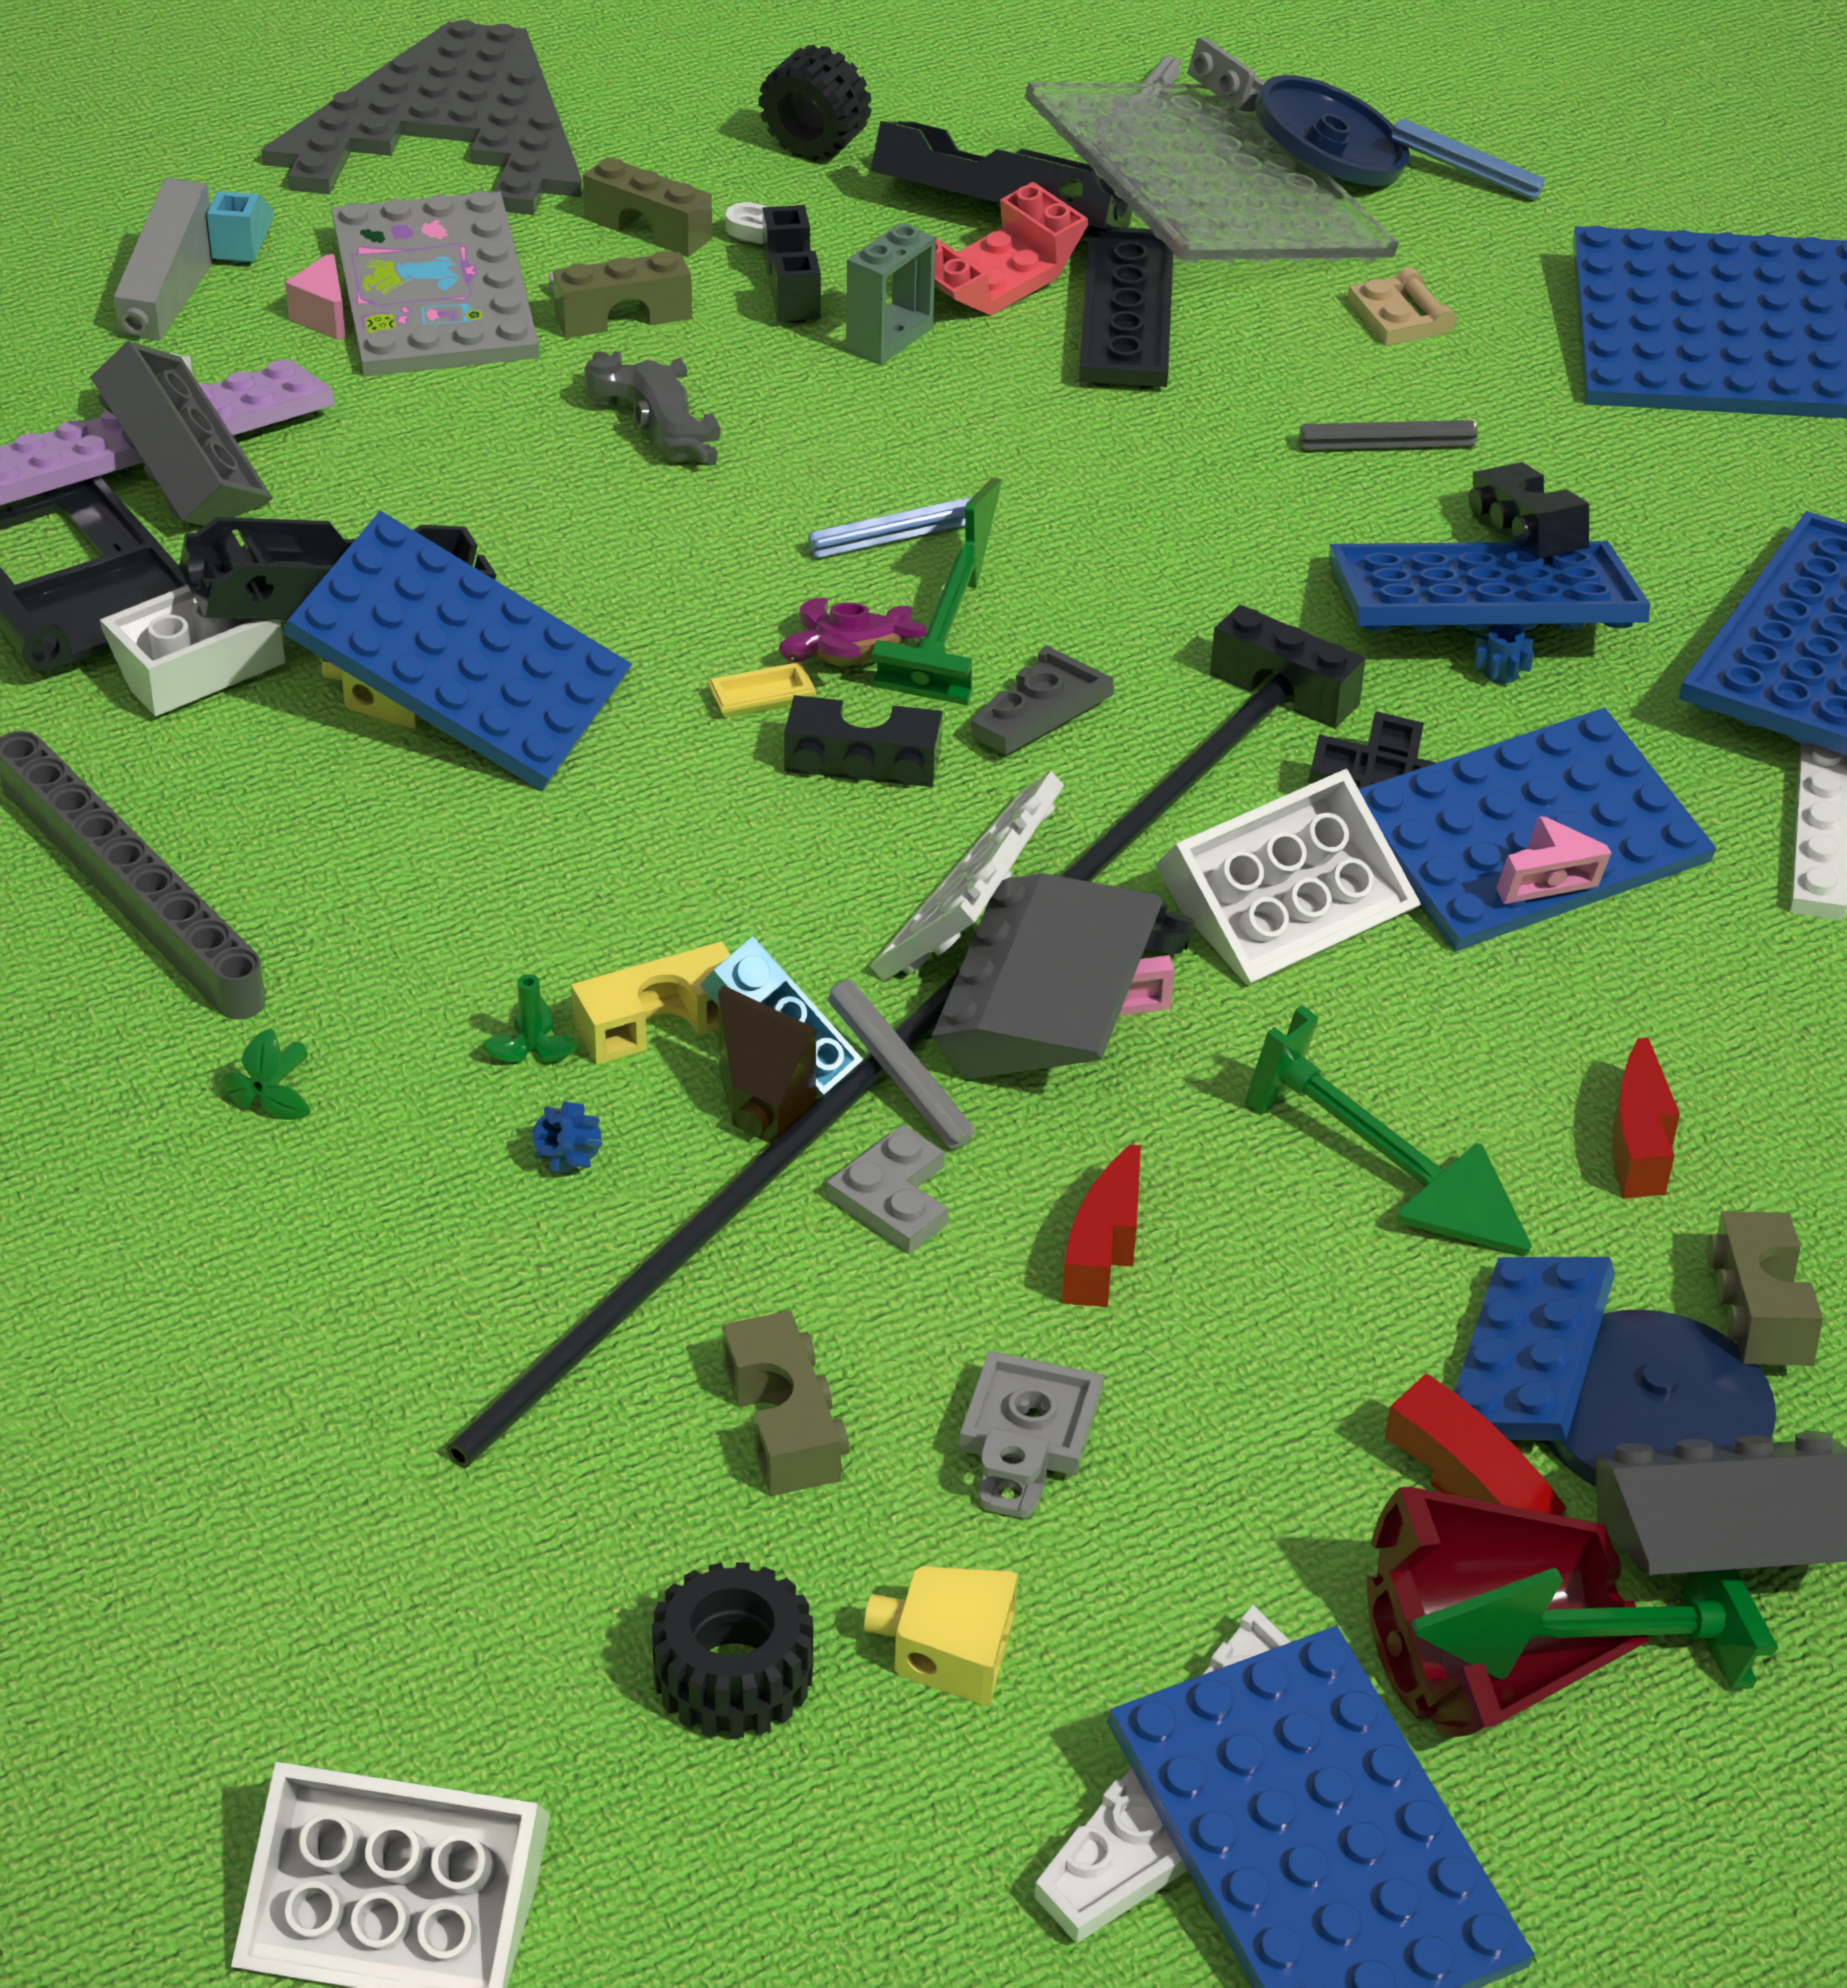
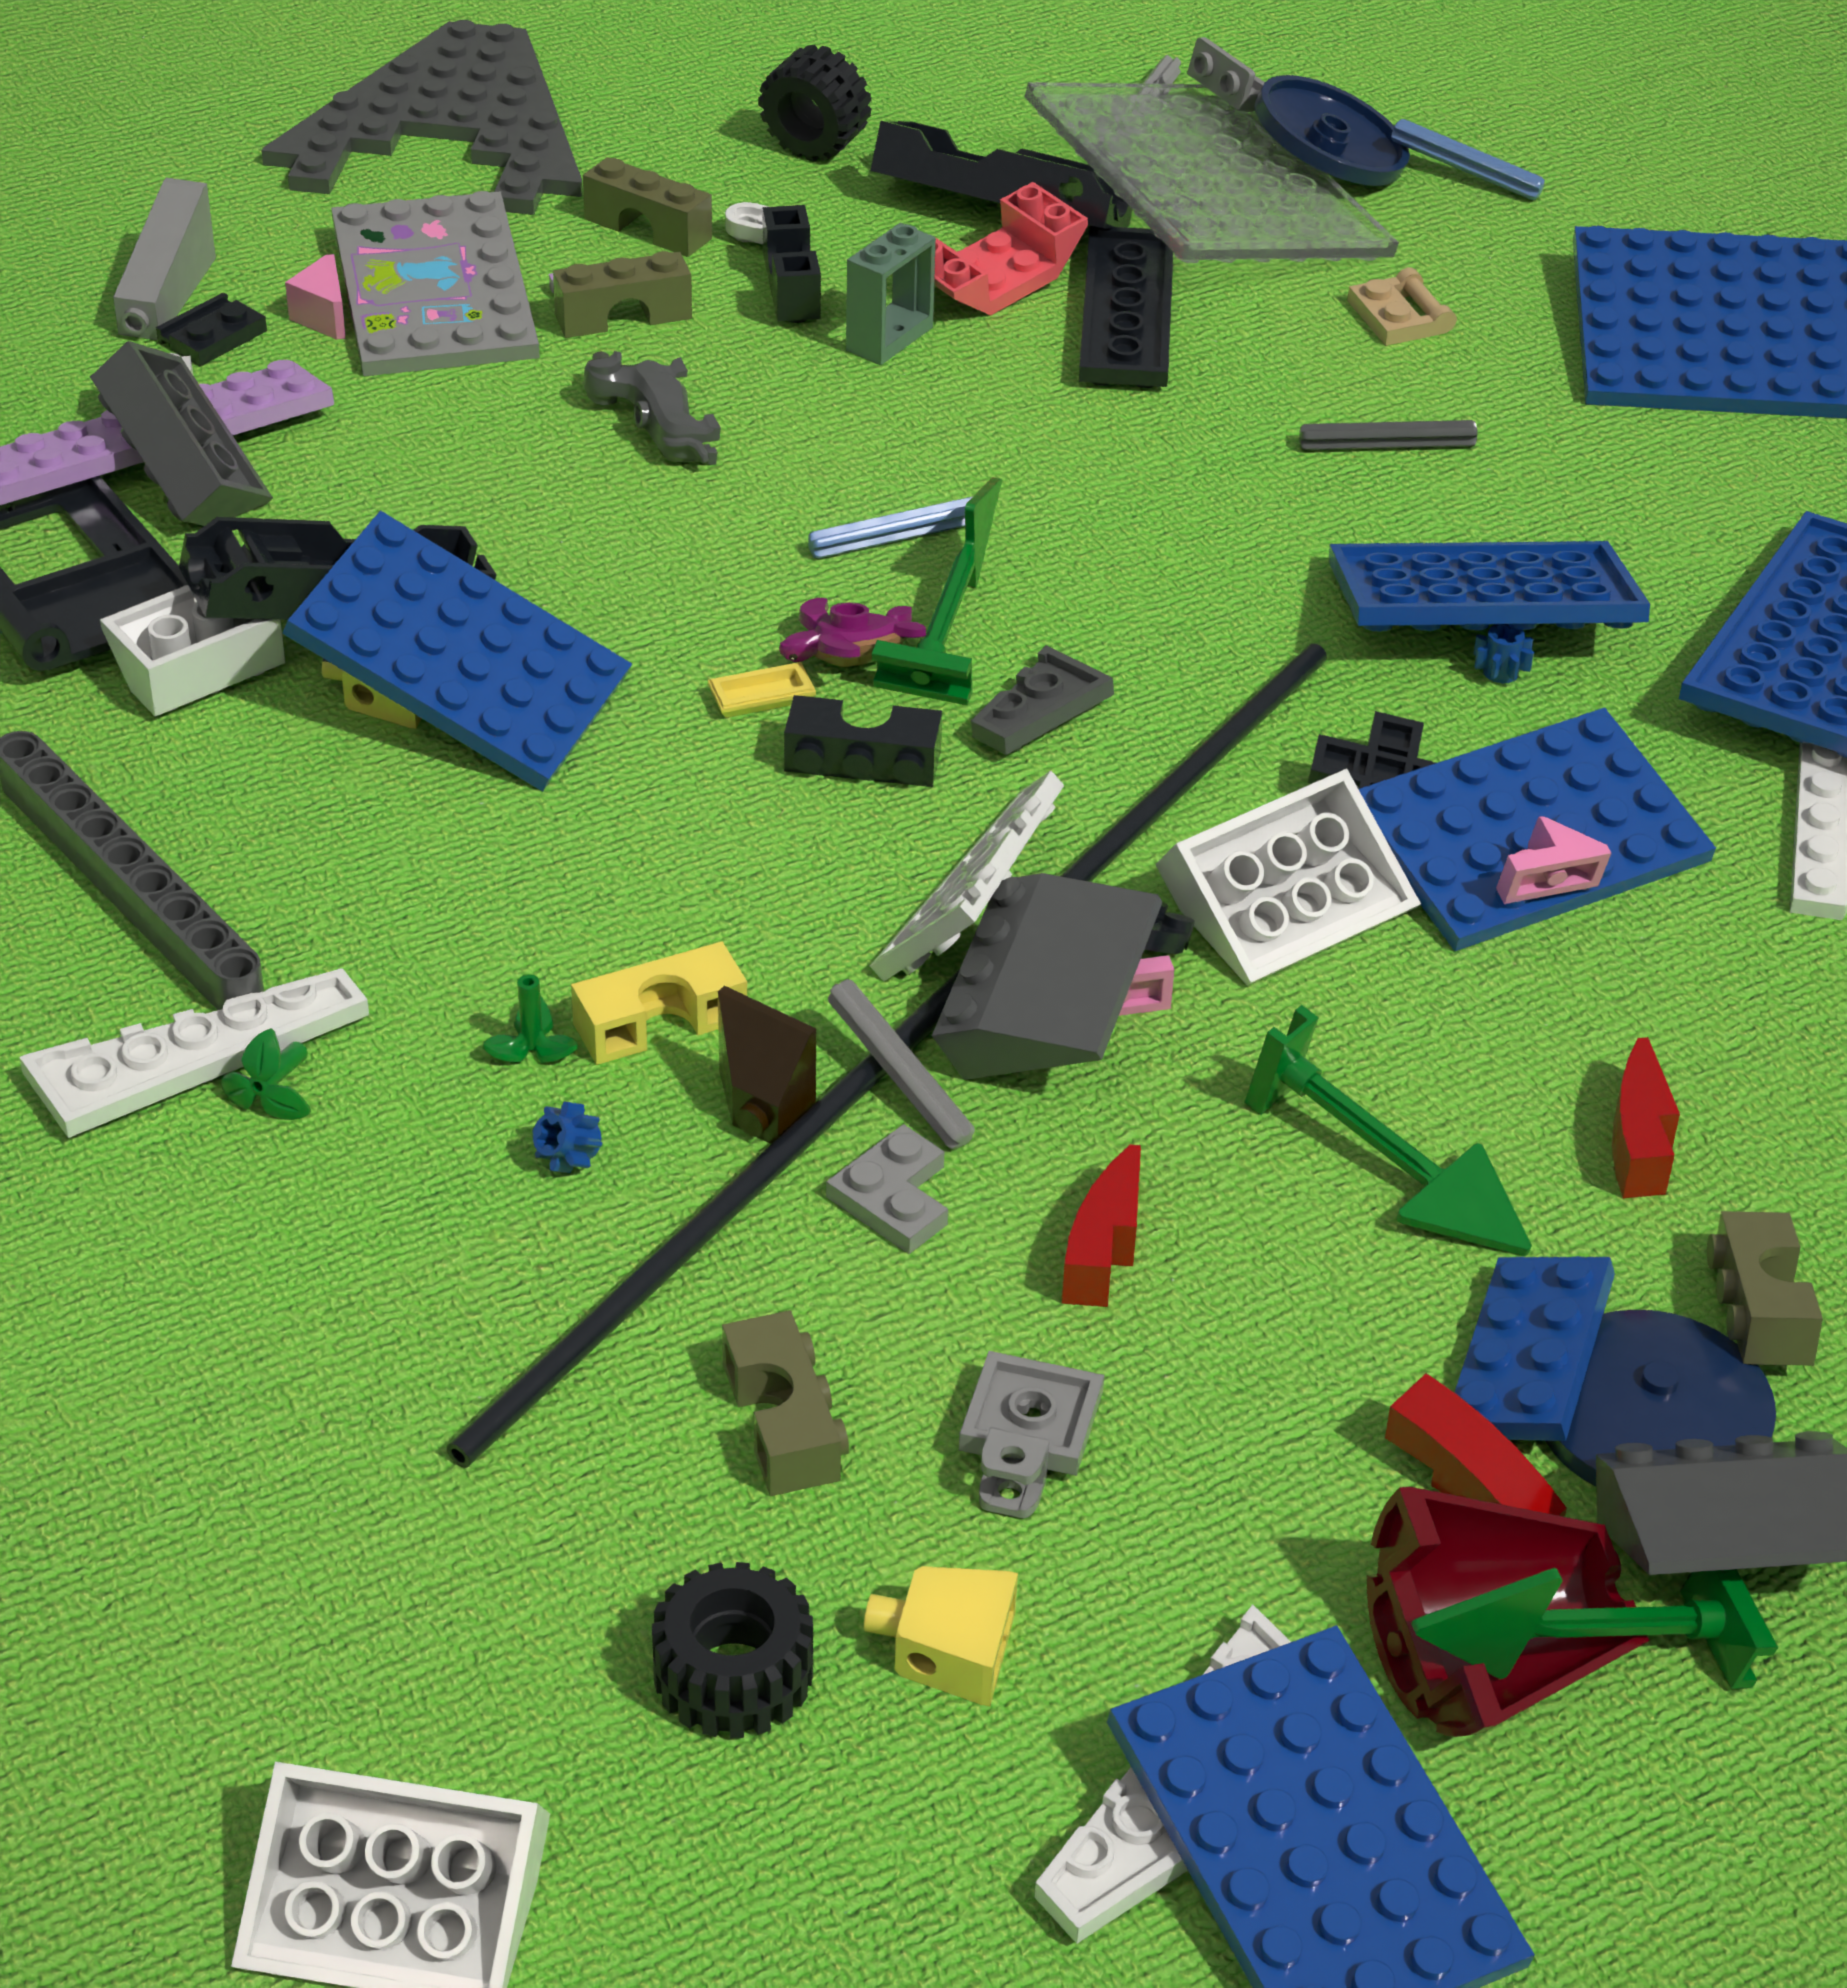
(112, 1078): none -> white wing
(211, 329): none -> black plate
(238, 225): medium azure slope -> none
(761, 978): slope -> none
(1322, 674): arch -> none
(1515, 505): black arch -> none

